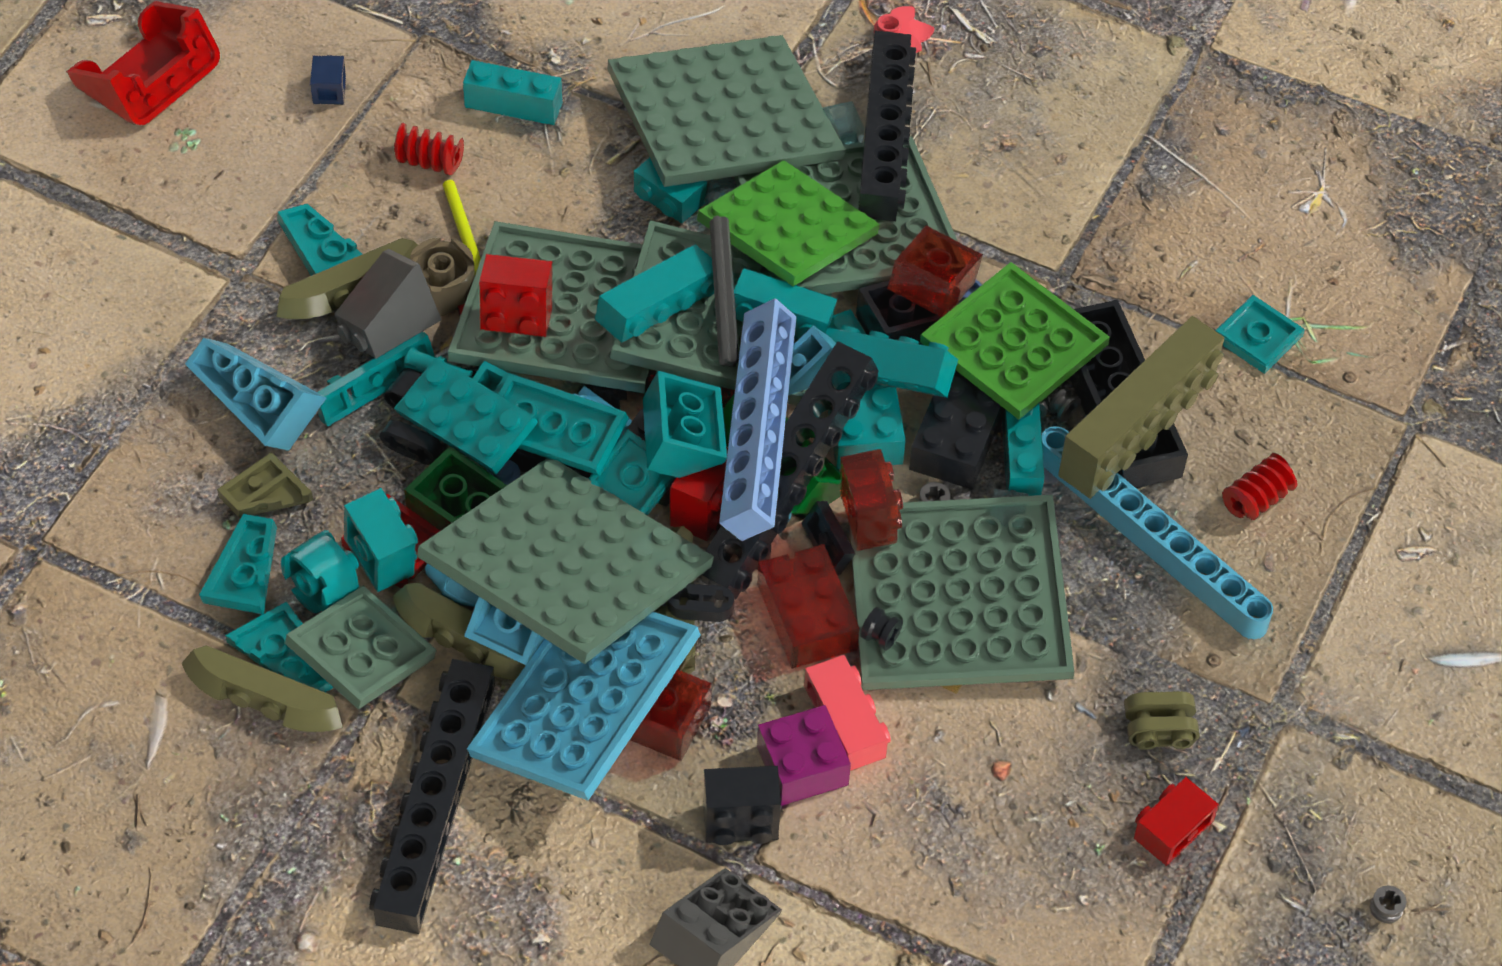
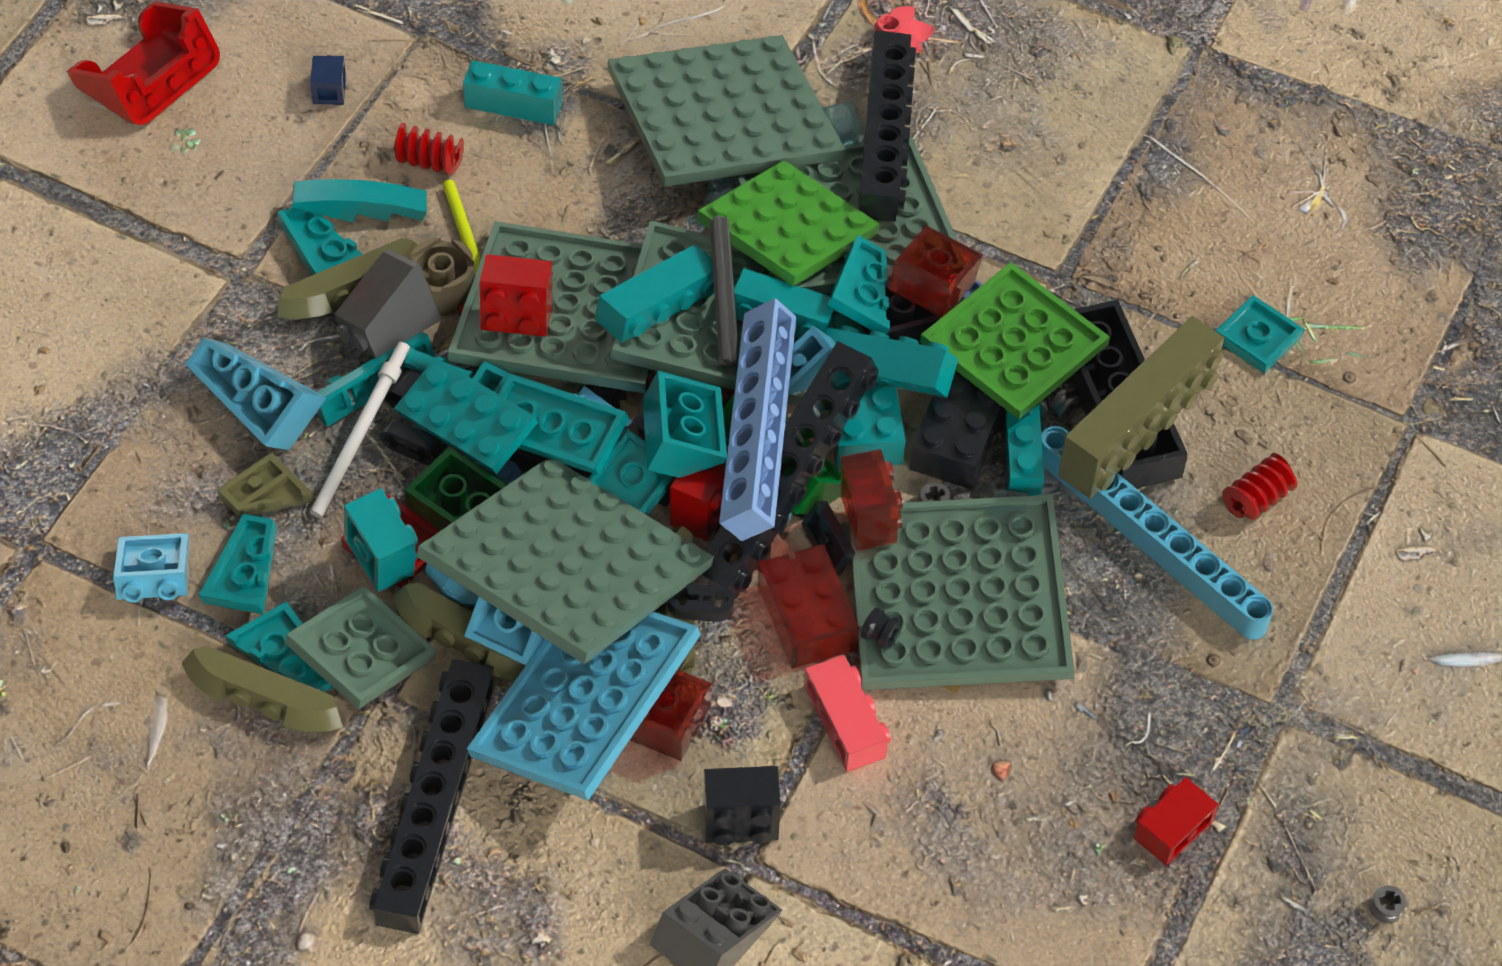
(152, 567): none -> medium azure plate
(320, 572): teal brick -> none
(348, 197): none -> teal slope
(387, 375): none -> white bar
(673, 201): teal brick -> none
(806, 754): magenta brick -> none
(861, 286): none -> teal wing
(1161, 719): olive brick -> none

